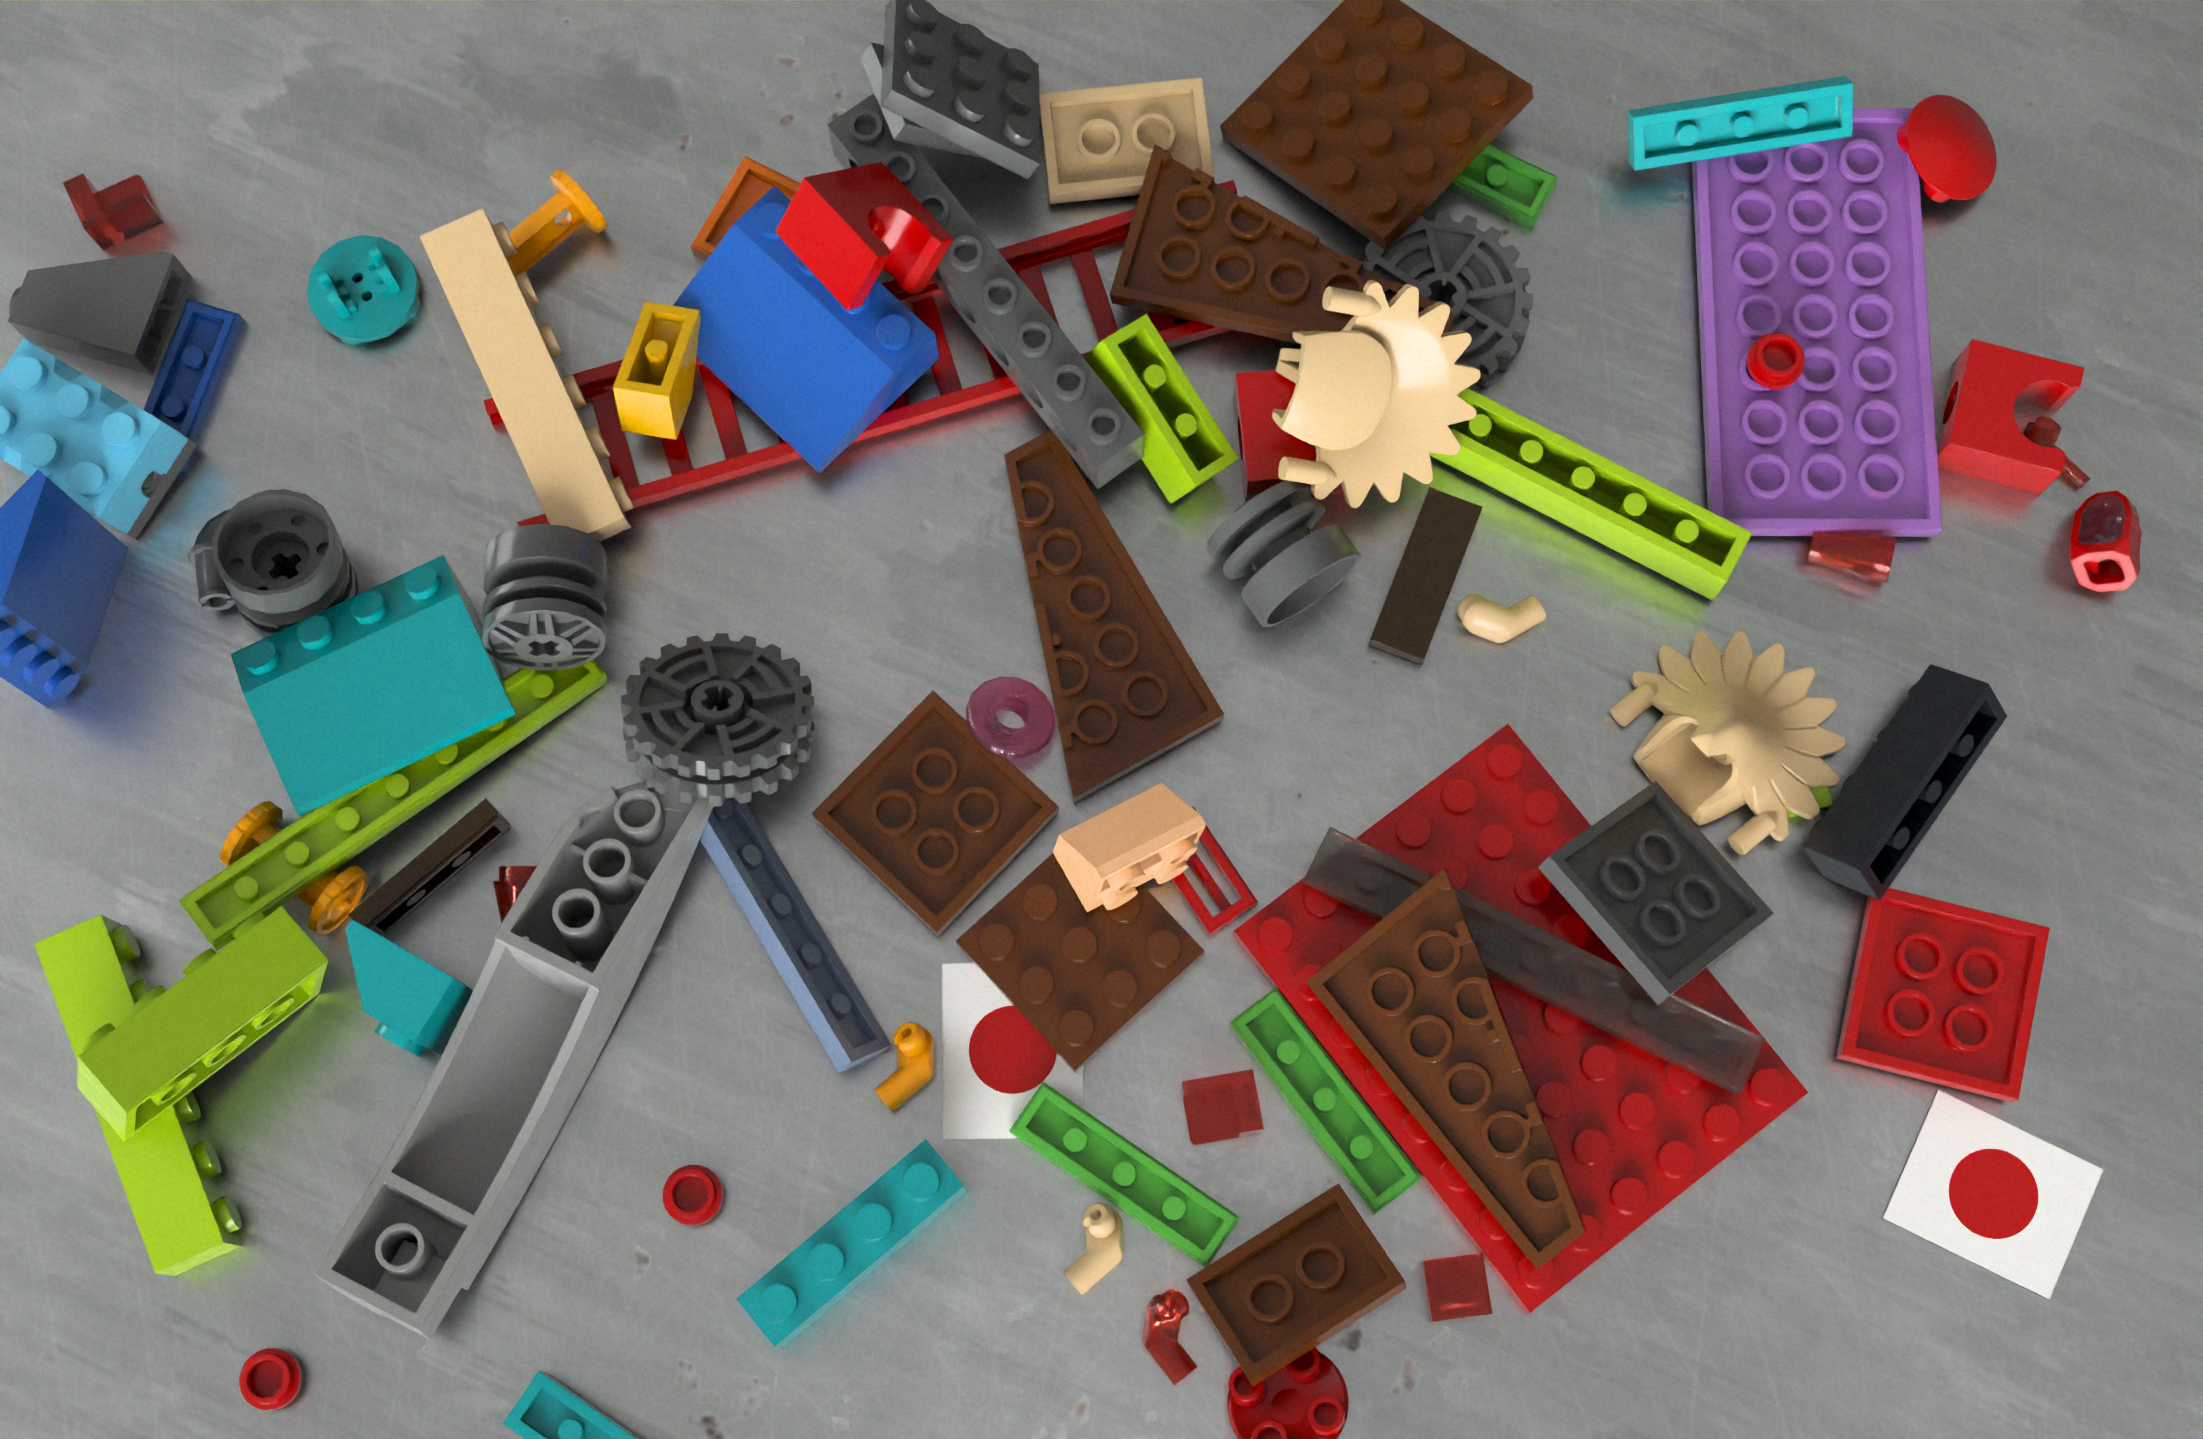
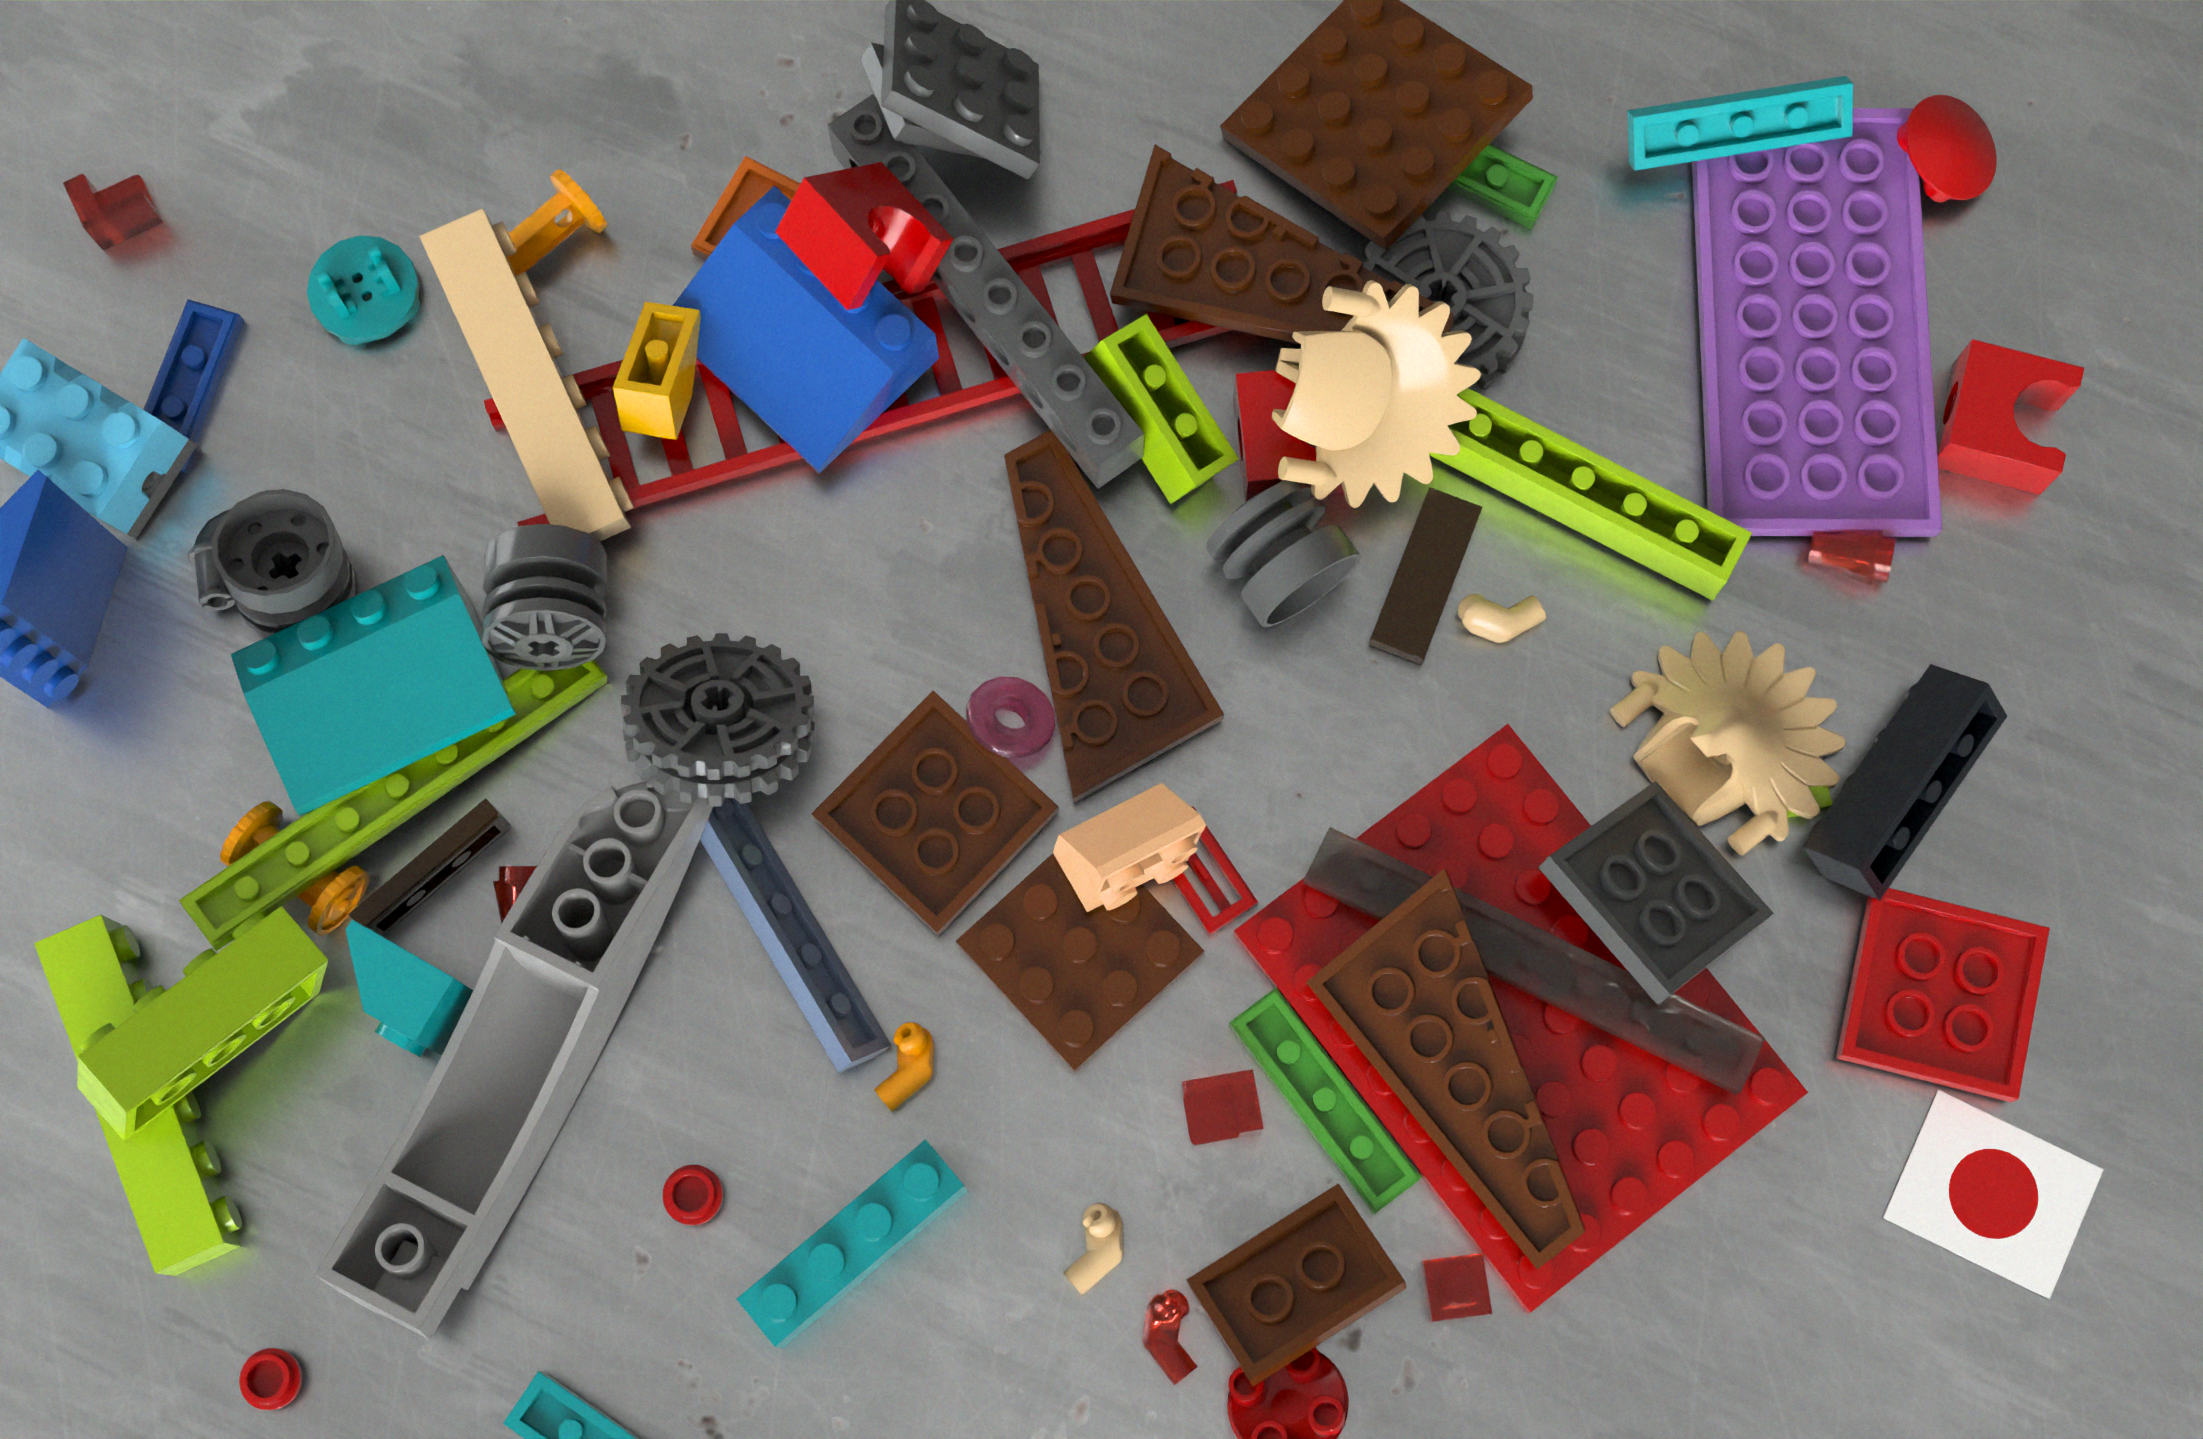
(103, 308): dark grey slope -> none
(992, 1059): white sticker -> none
(1105, 136): tan plate -> none
(1124, 1175): bright green tile -> none
(1775, 361): red plate -> none
(2045, 433): clear red hand -> none
(2106, 542): red rock -> none

